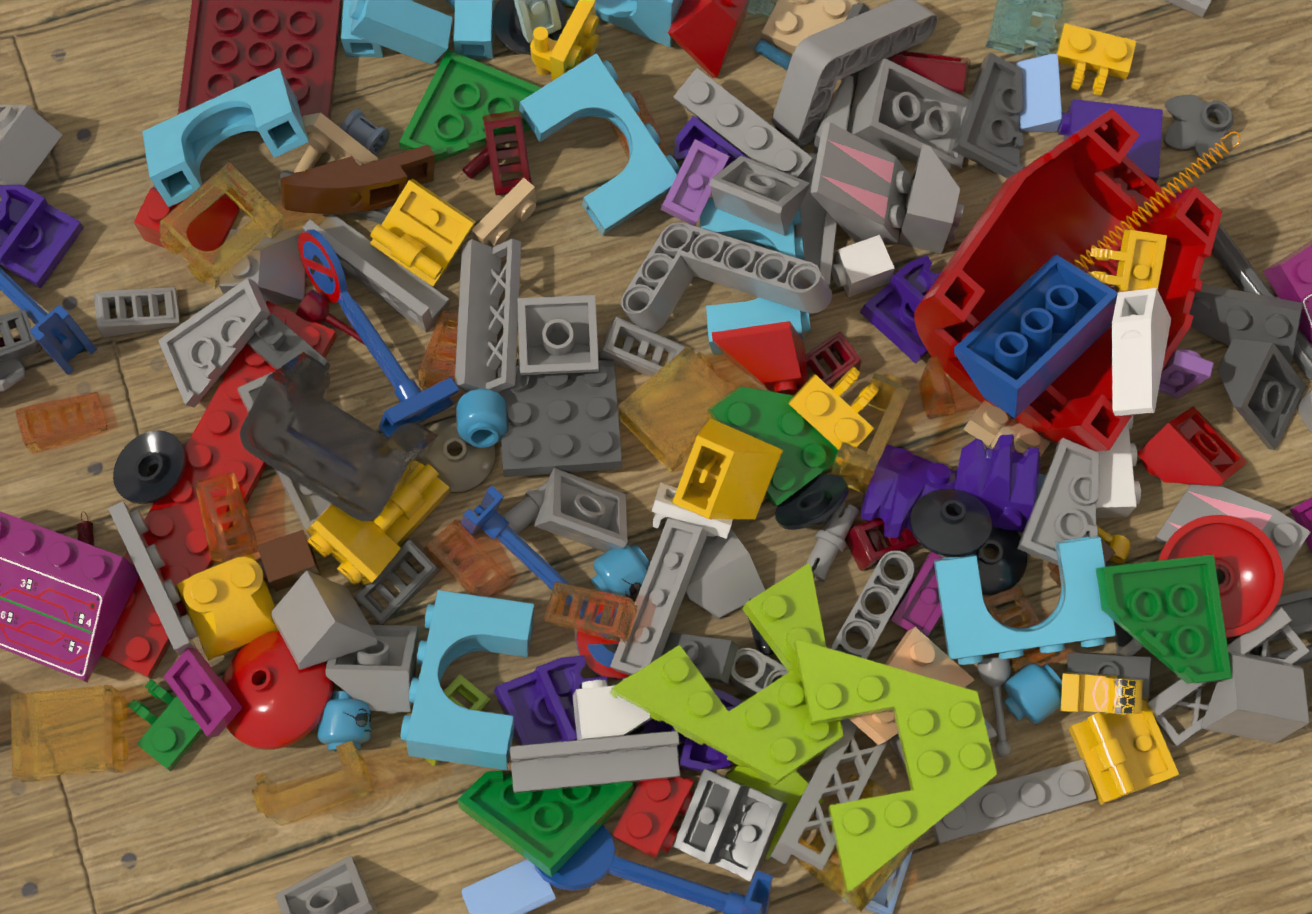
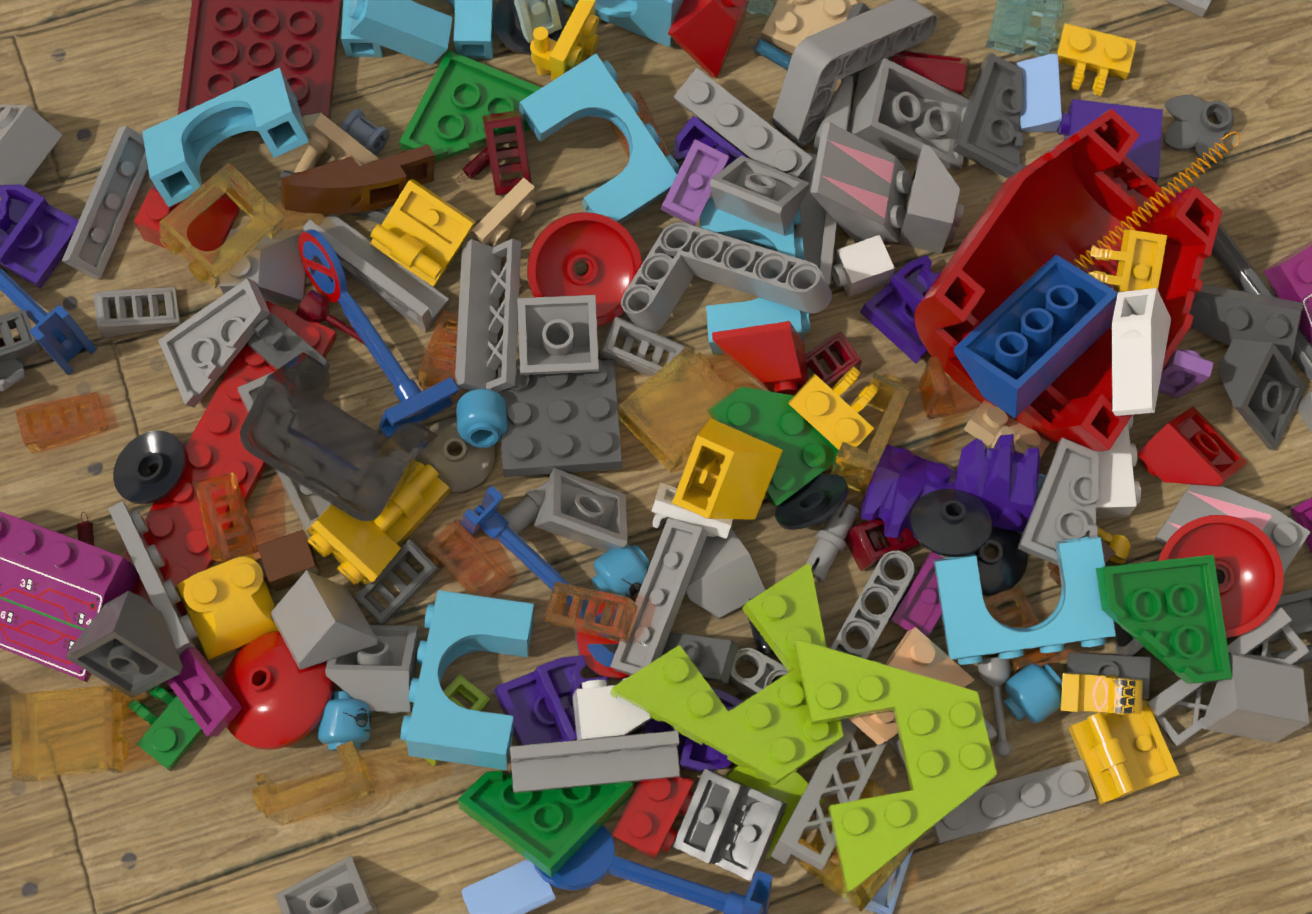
(108, 204): none -> light grey plate
(127, 646): none -> dark grey slope
(602, 244): none -> red dish

